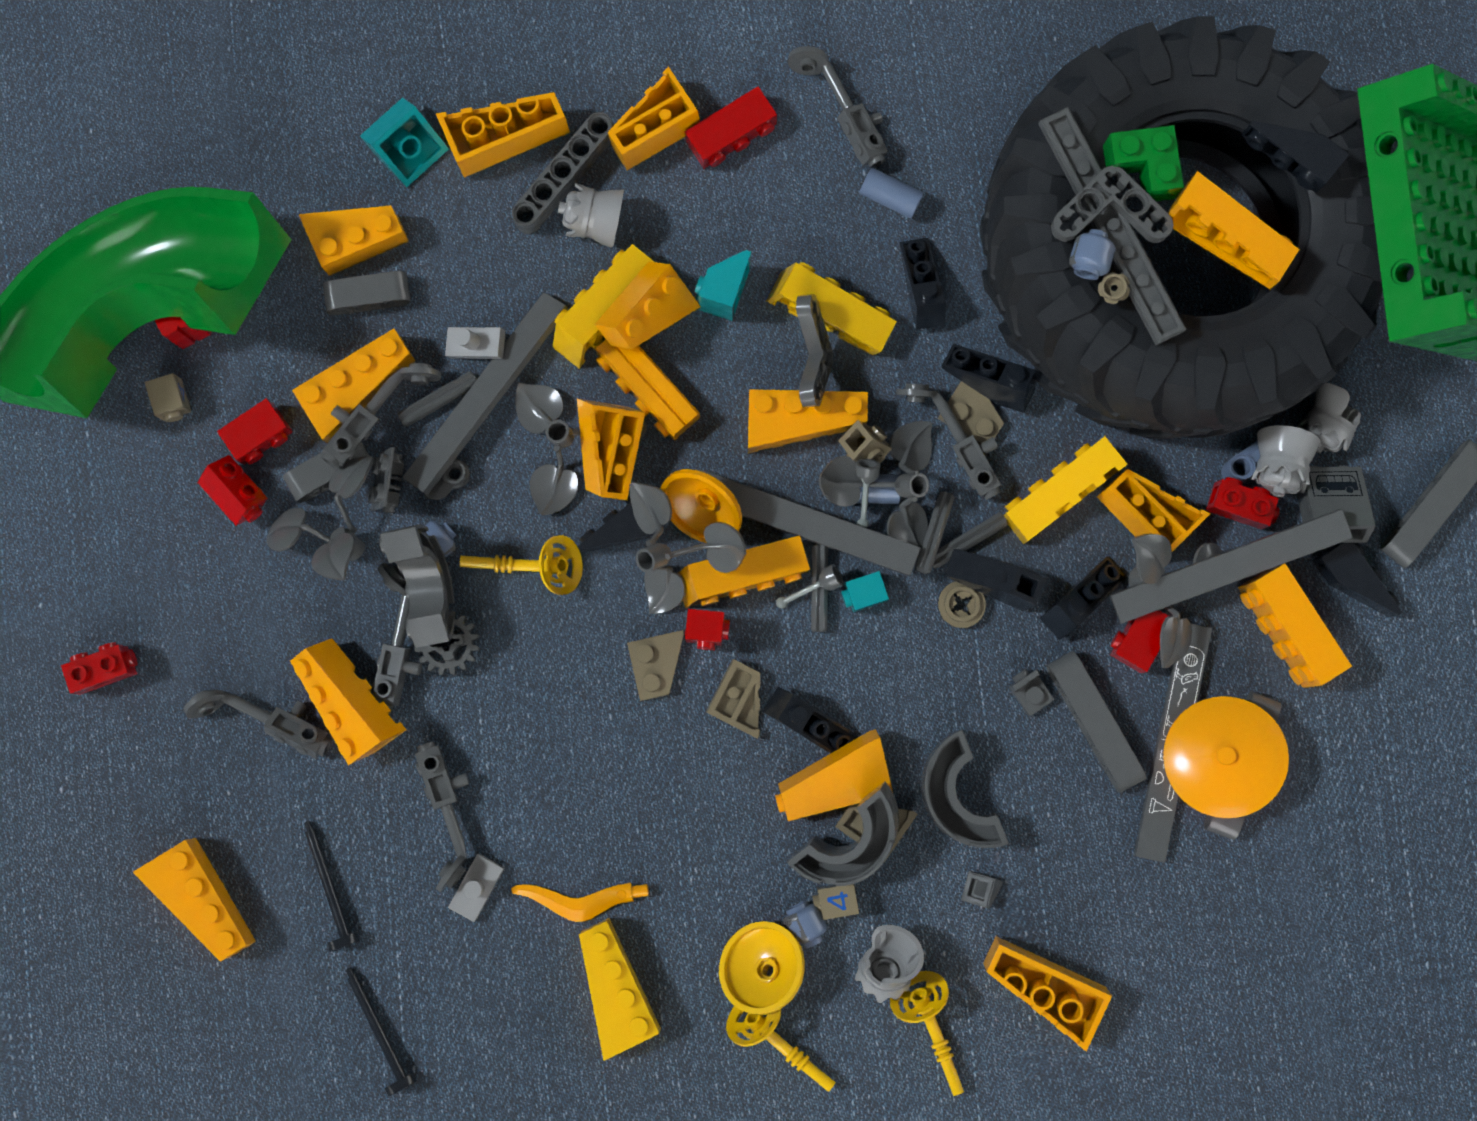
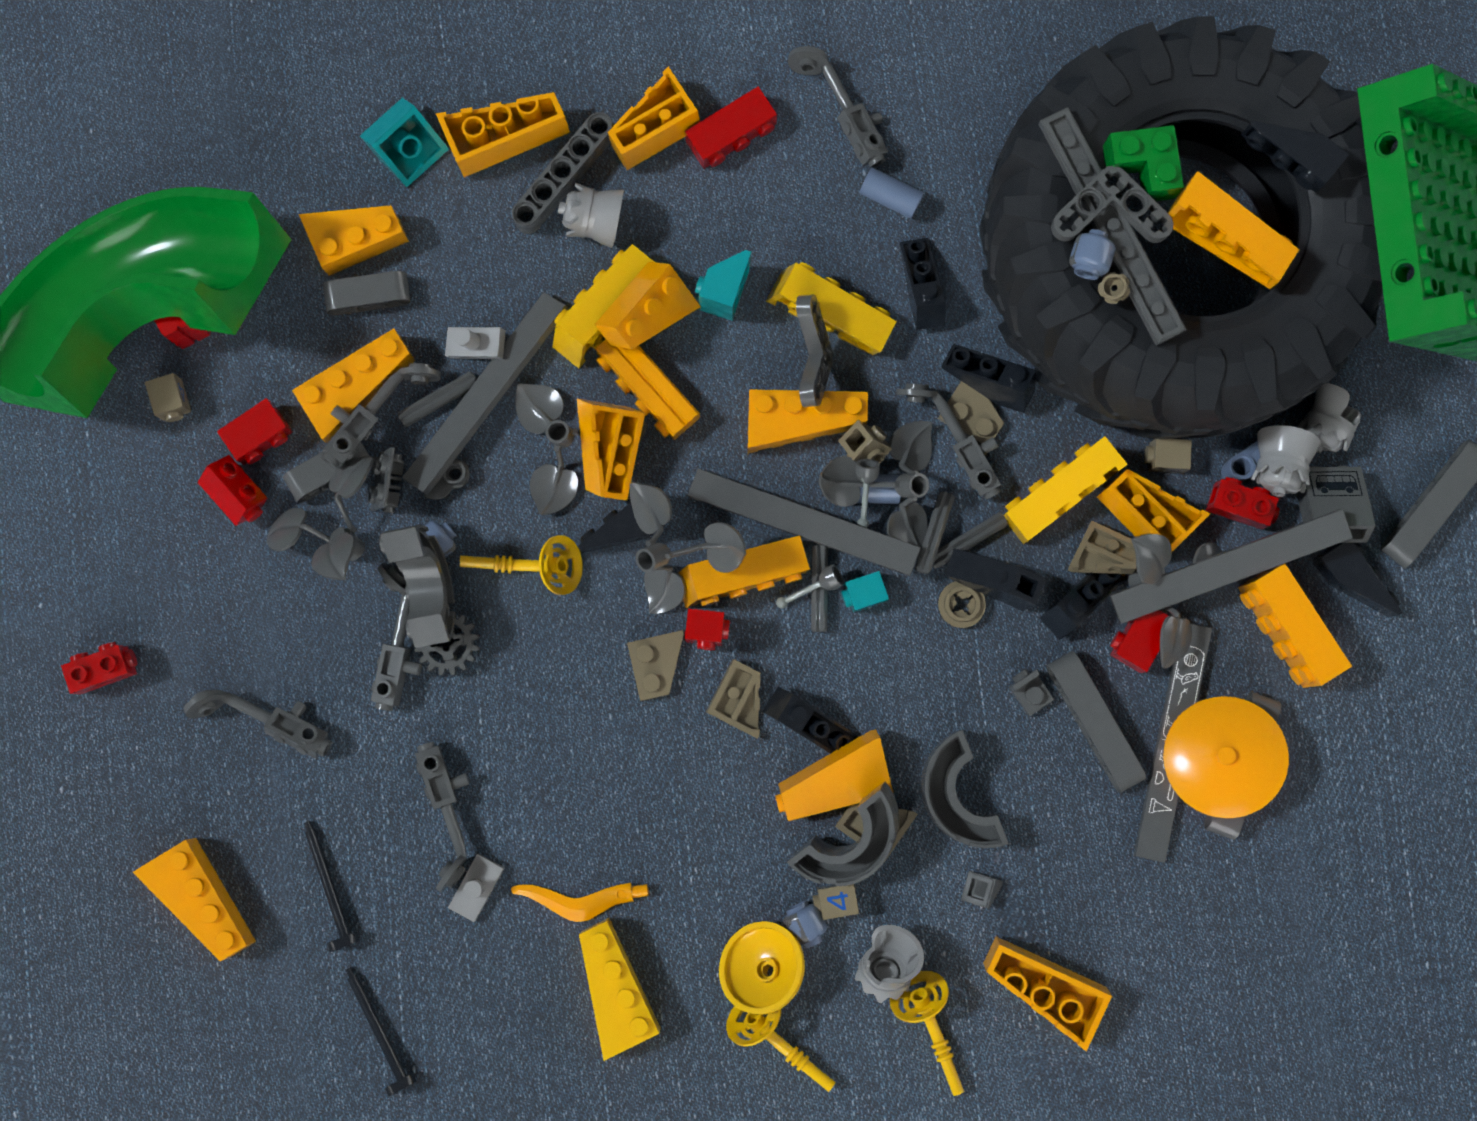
(345, 701): light orange wedge -> none
(700, 501): light orange dish -> none
(1104, 552): none -> dark tan wing
(1168, 455): none -> dark tan brick

